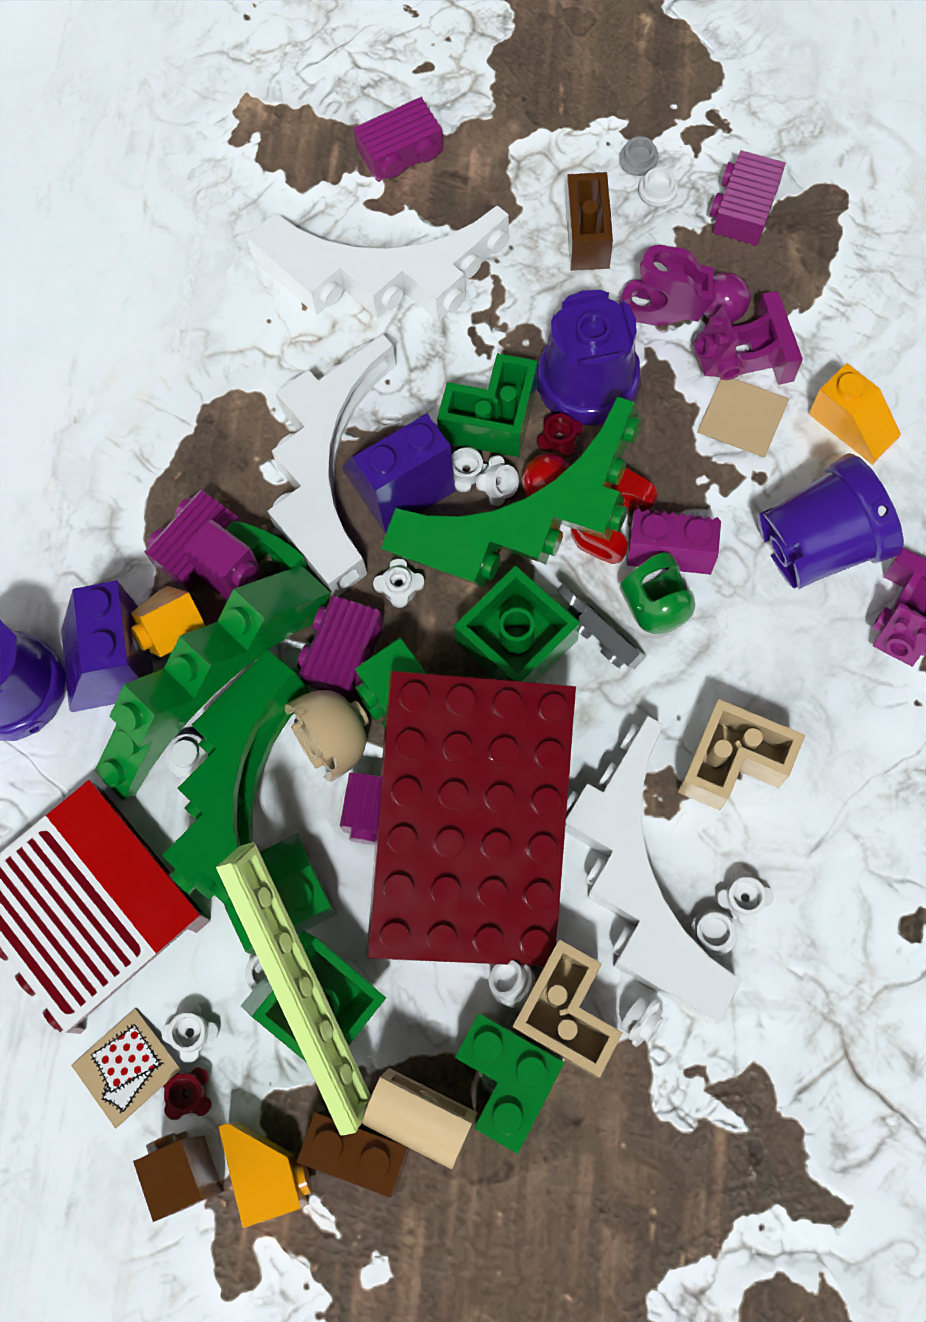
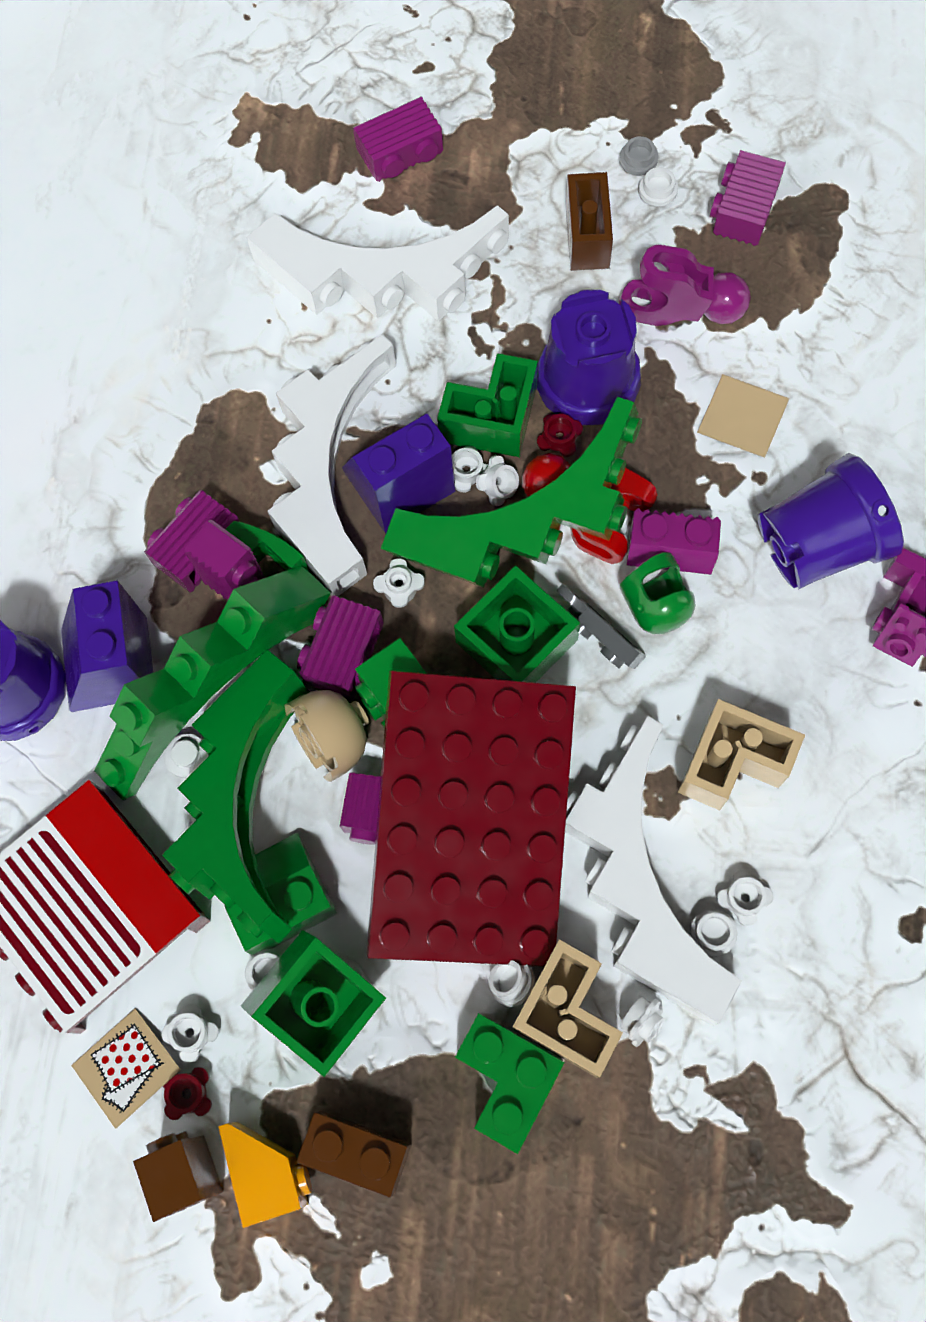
(164, 619): light orange slope -> none
(295, 986): yellowish green tile -> none
(419, 1118): tan brick -> none
(768, 339): magenta tile -> none
(856, 413): light orange slope -> none

